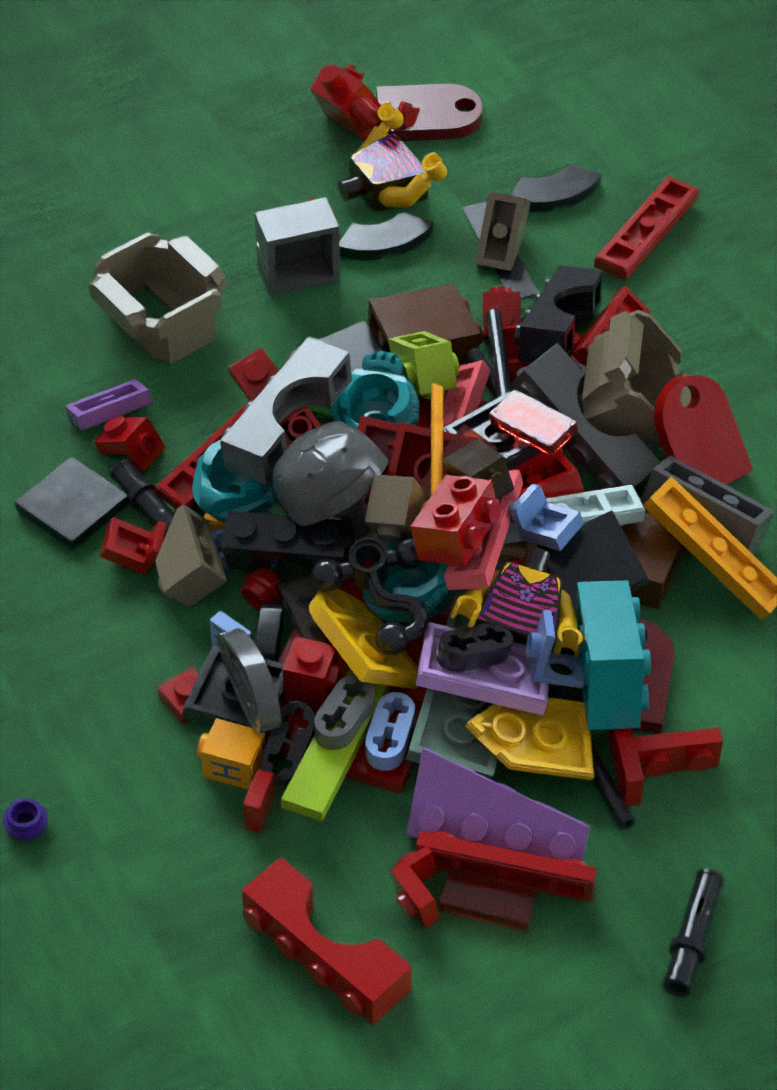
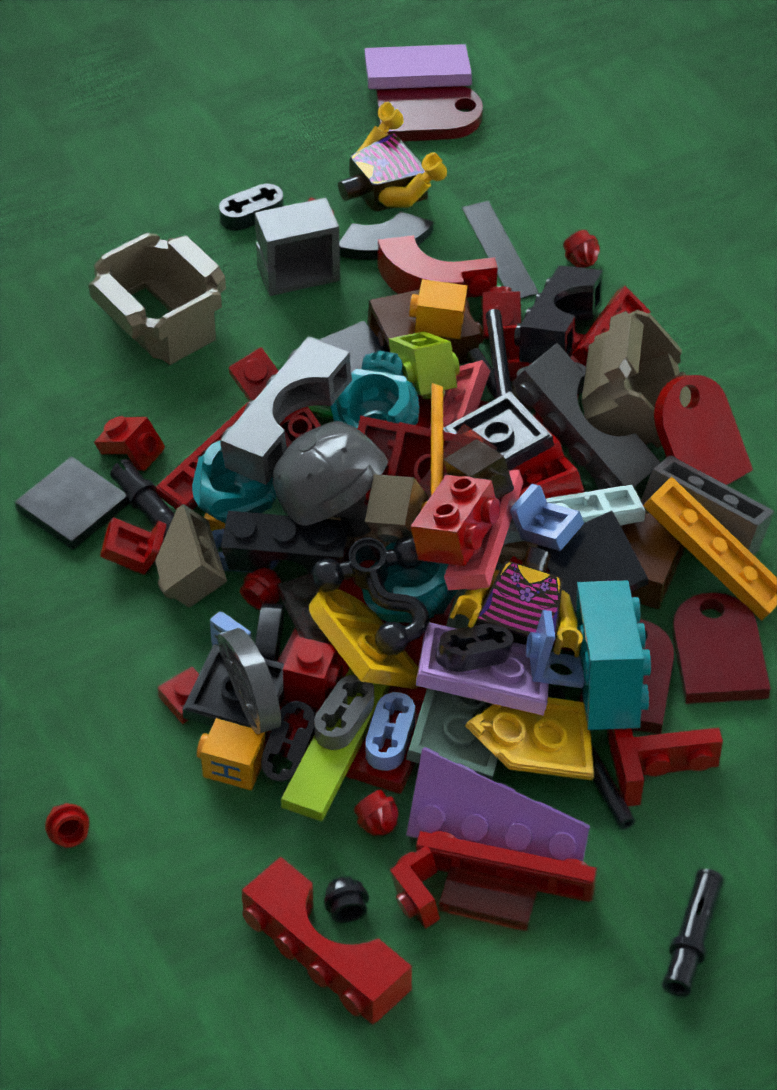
(22, 810): dark purple plate -> none
(67, 825): none -> red plate
(108, 404): medium lavender tile -> none
(239, 210): none -> beam
(258, 801): red tile -> none
(346, 899): none -> black plate
(350, 101): red torso -> none
(377, 813): none -> red plate
(405, 266): none -> arch
(417, 66): none -> lavender tile
(439, 308): none -> light orange brick
(502, 230): dark tan slope -> none
(533, 422): tile -> none
(567, 186): black tile -> none
(581, 249): none -> red plate
(646, 228): red plate -> none
(720, 655): none -> dark red tile

